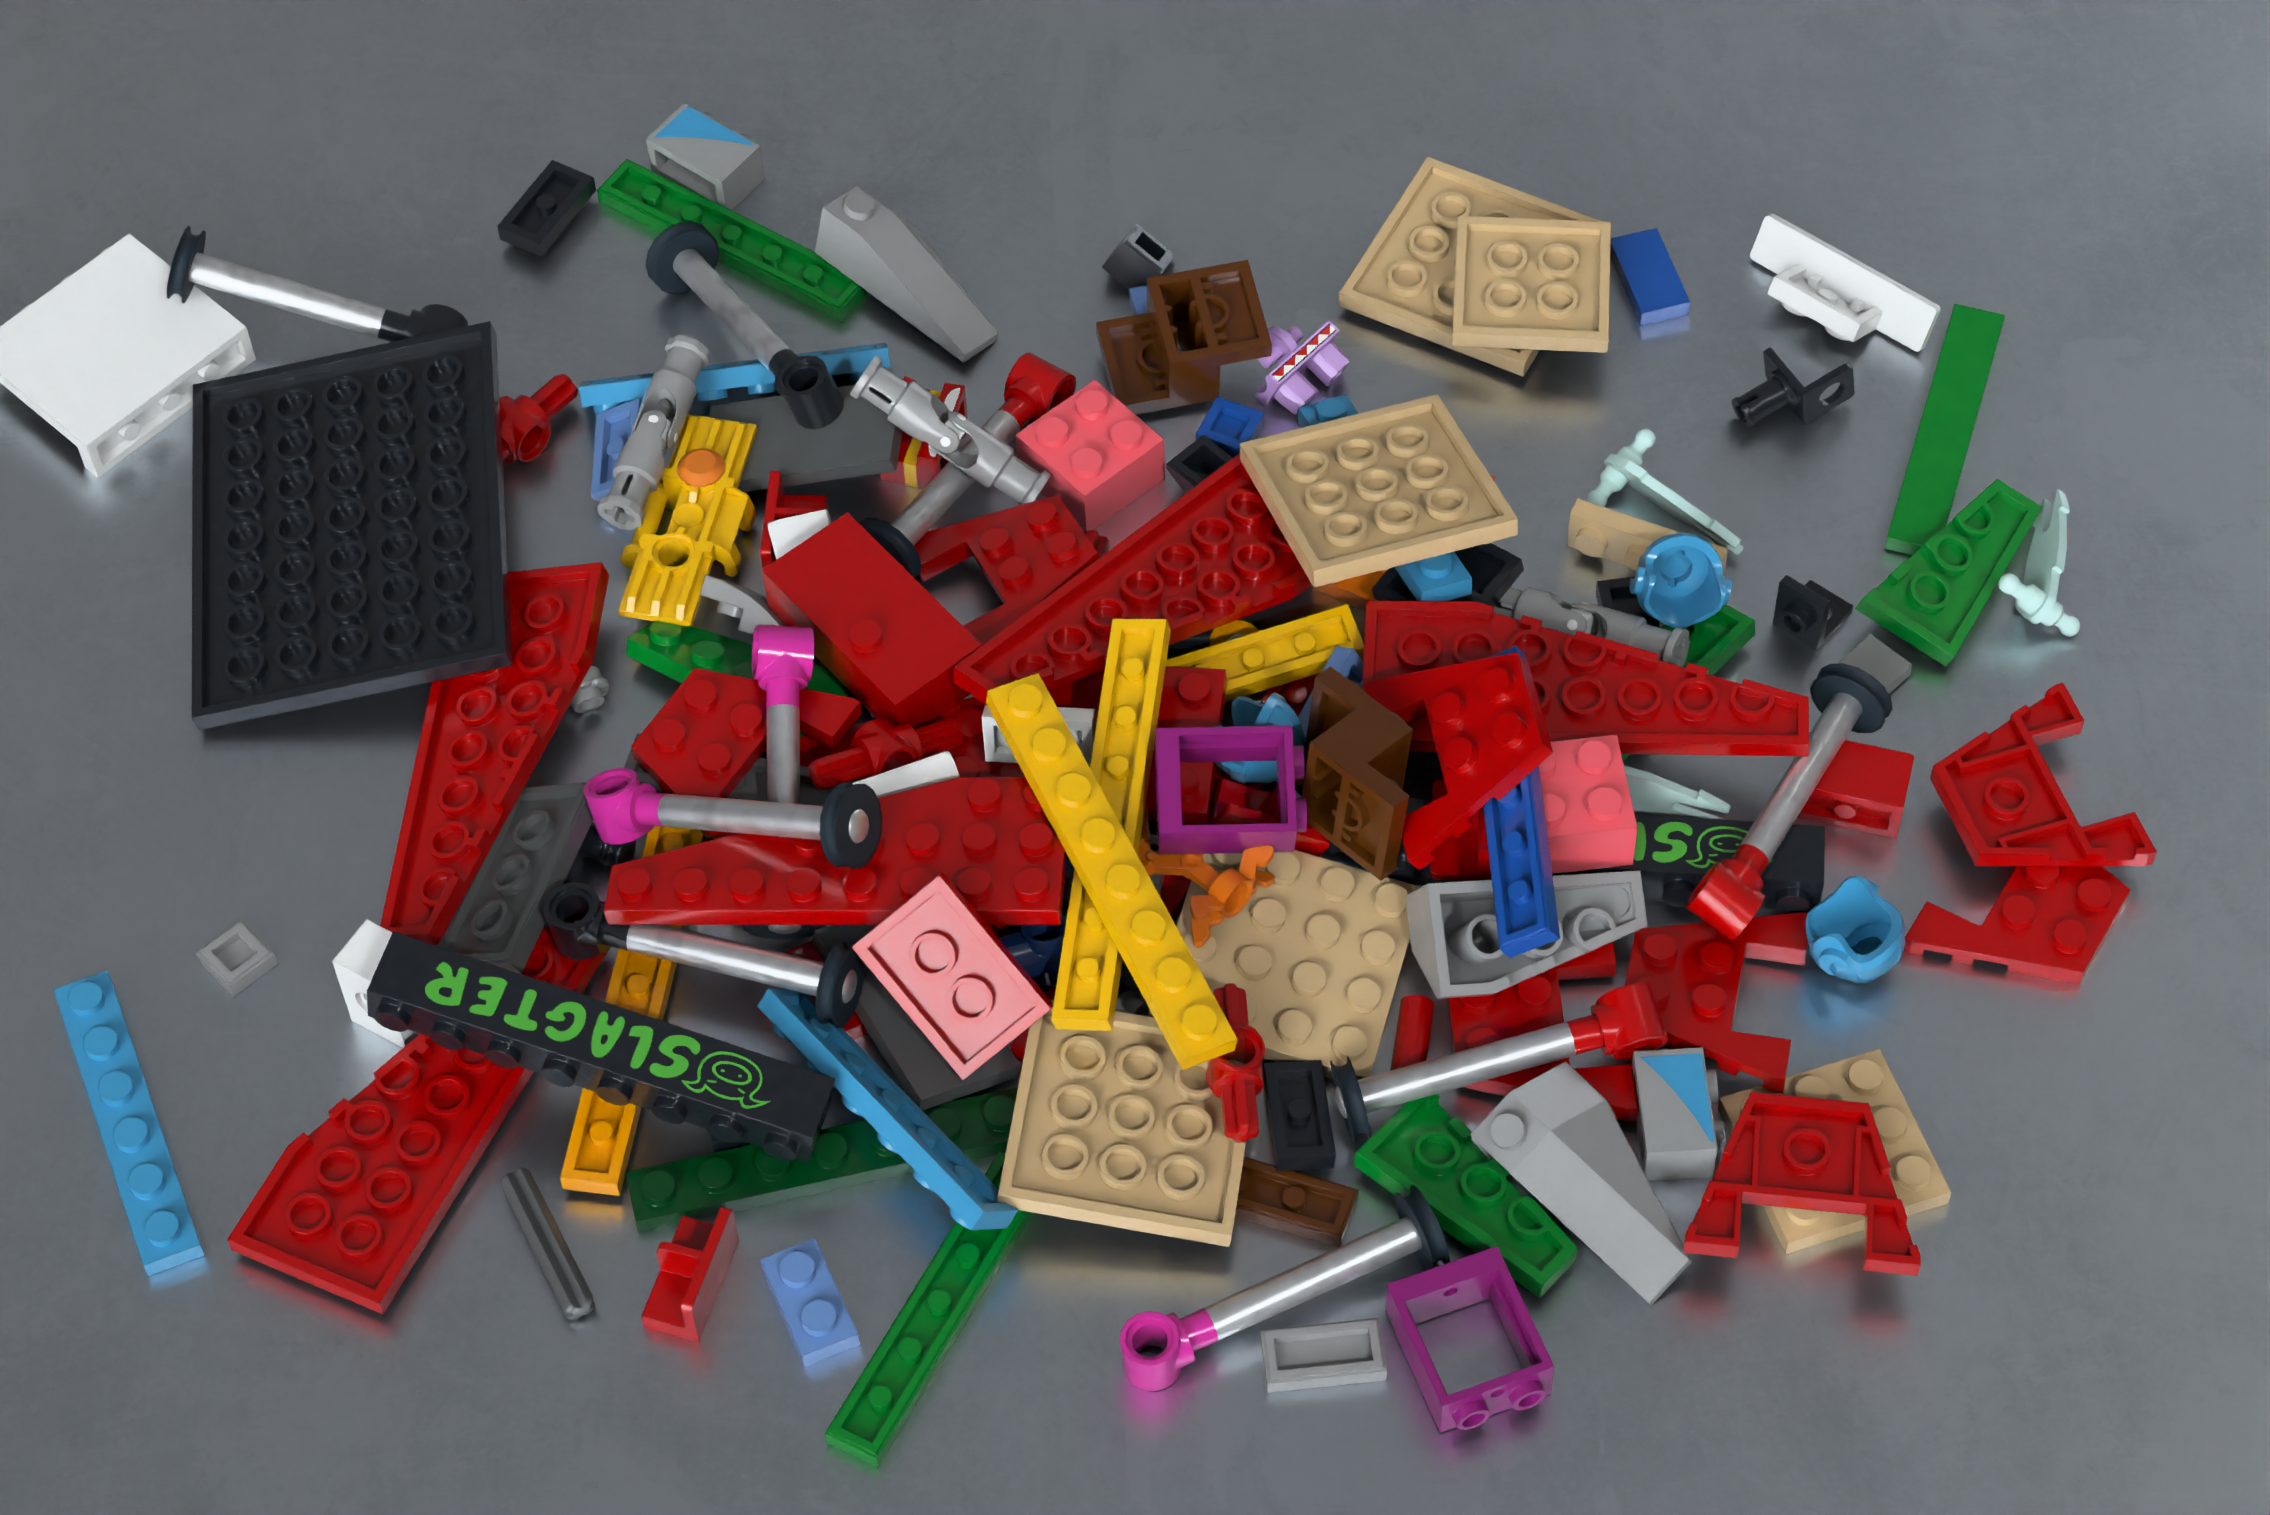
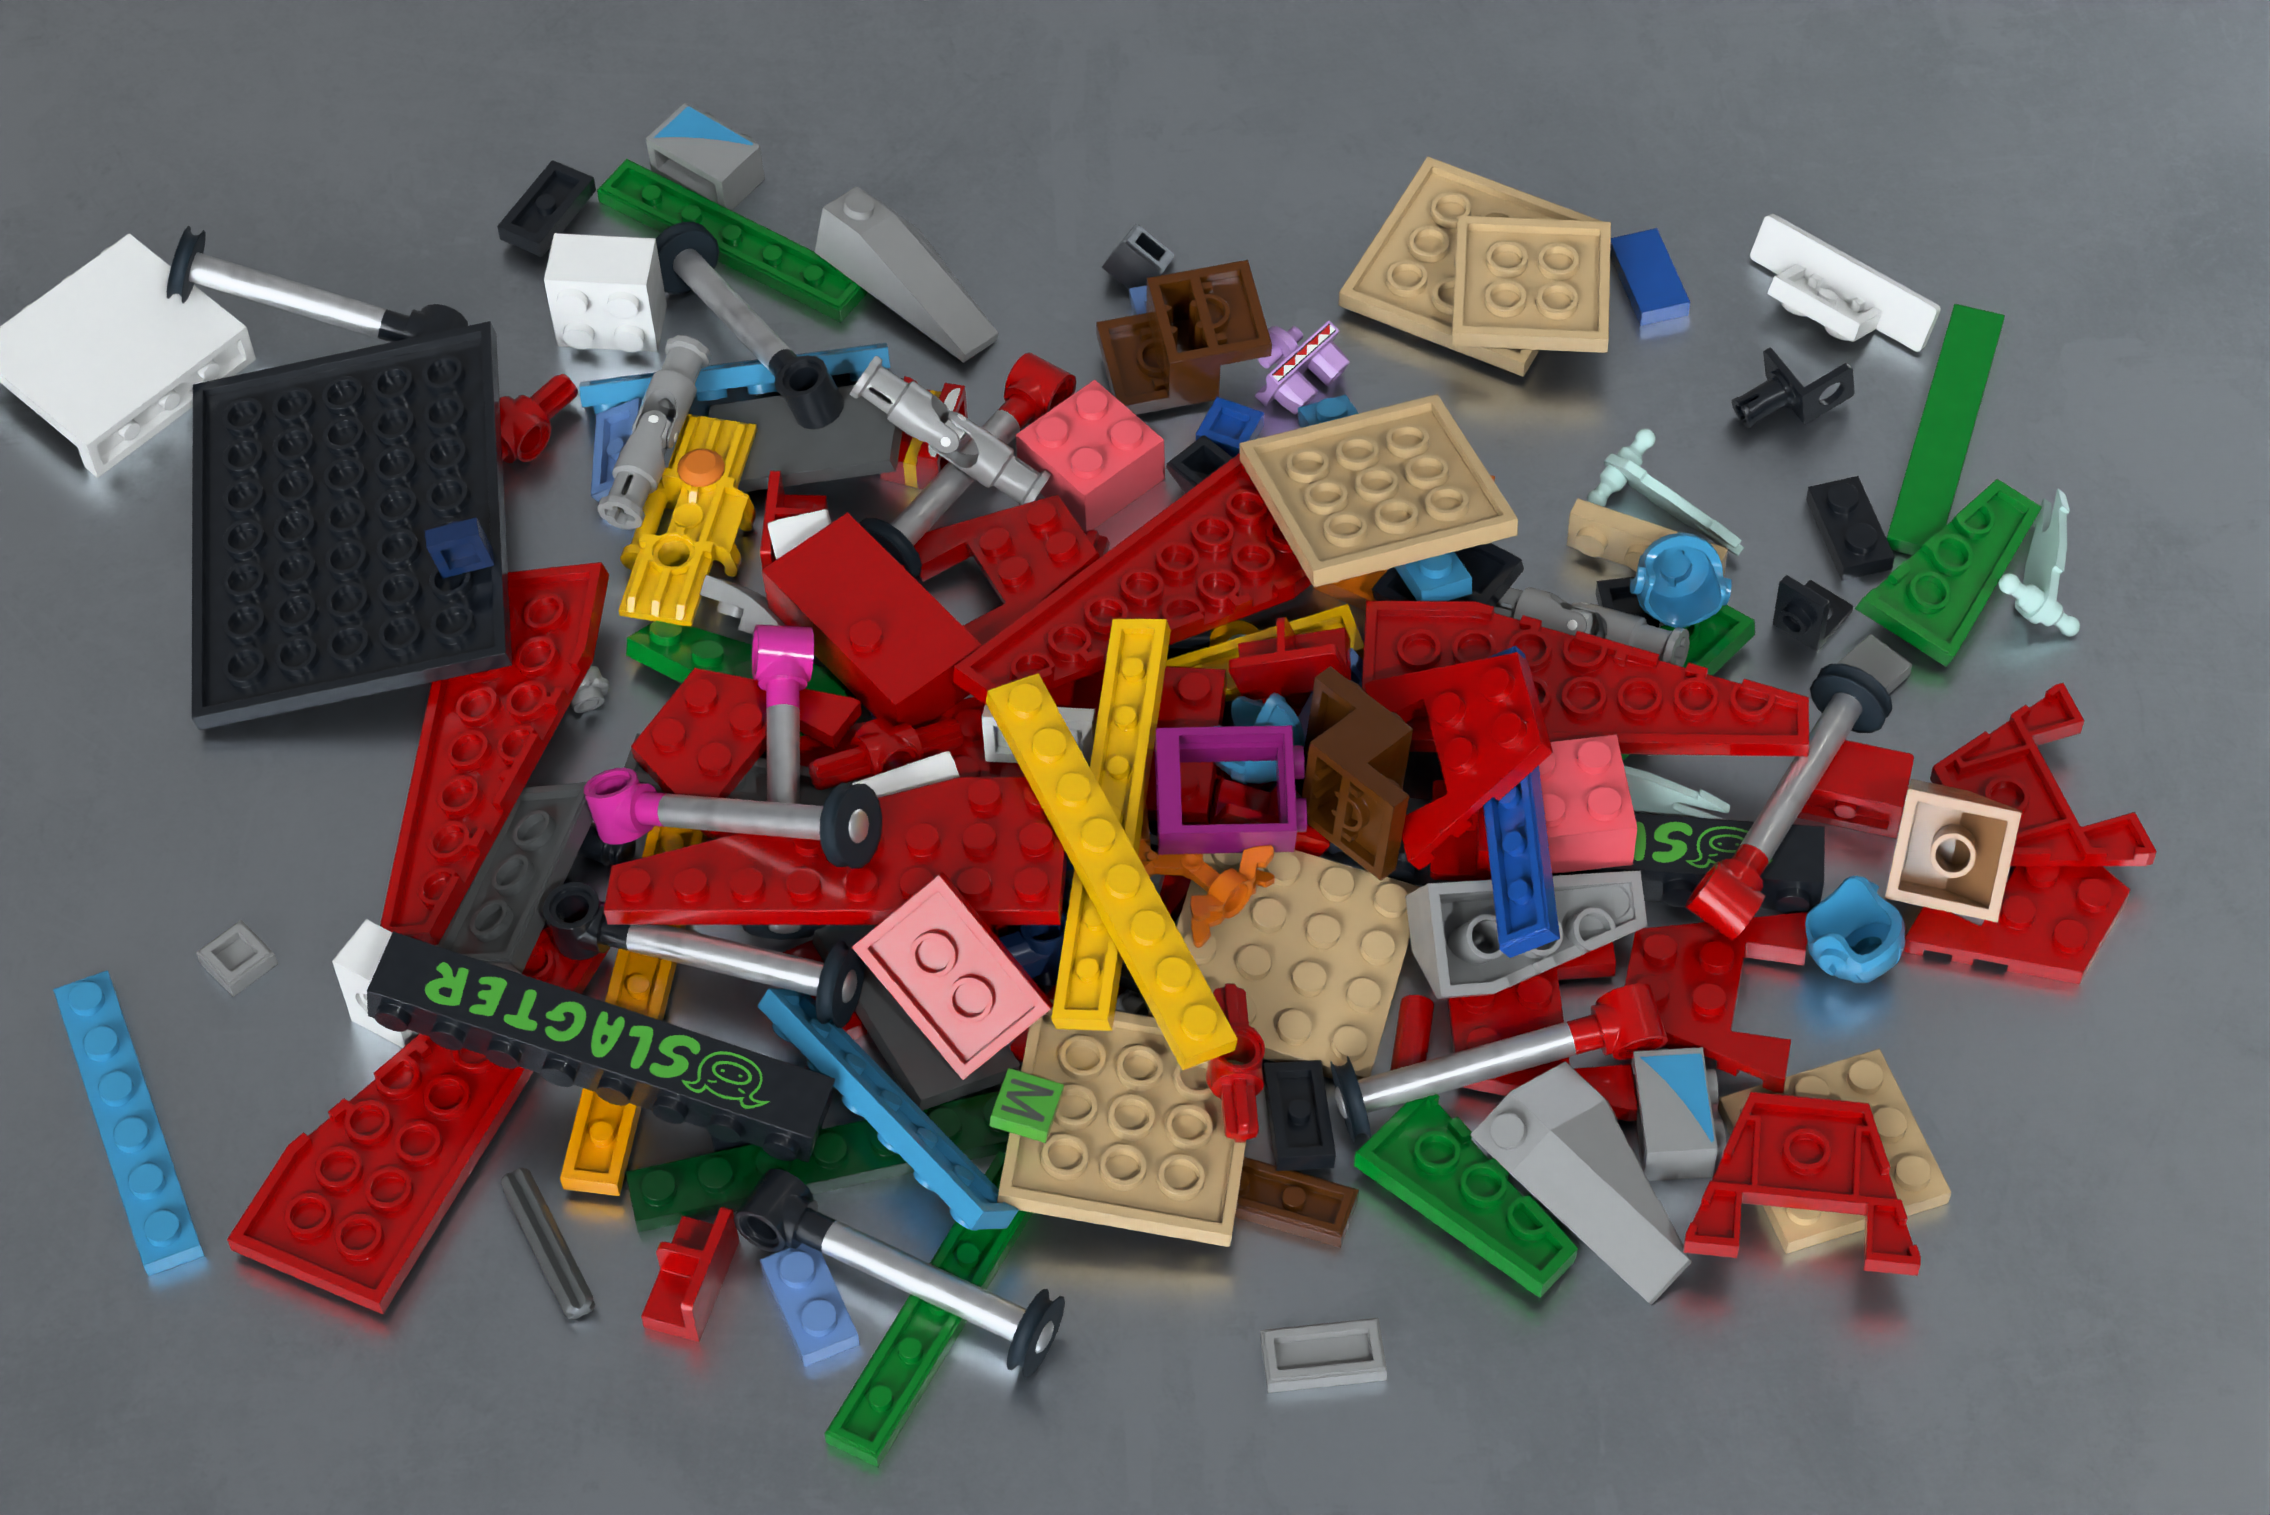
(459, 547): none -> dark blue plate
(605, 292): none -> white brick
(785, 1214): none -> piece
(1026, 1105): none -> bright green tile
(1289, 661): none -> red panel
(1413, 1232): piece -> none
(1453, 1288): magenta window -> none
(1850, 528): none -> black plate
(1953, 851): none -> slope

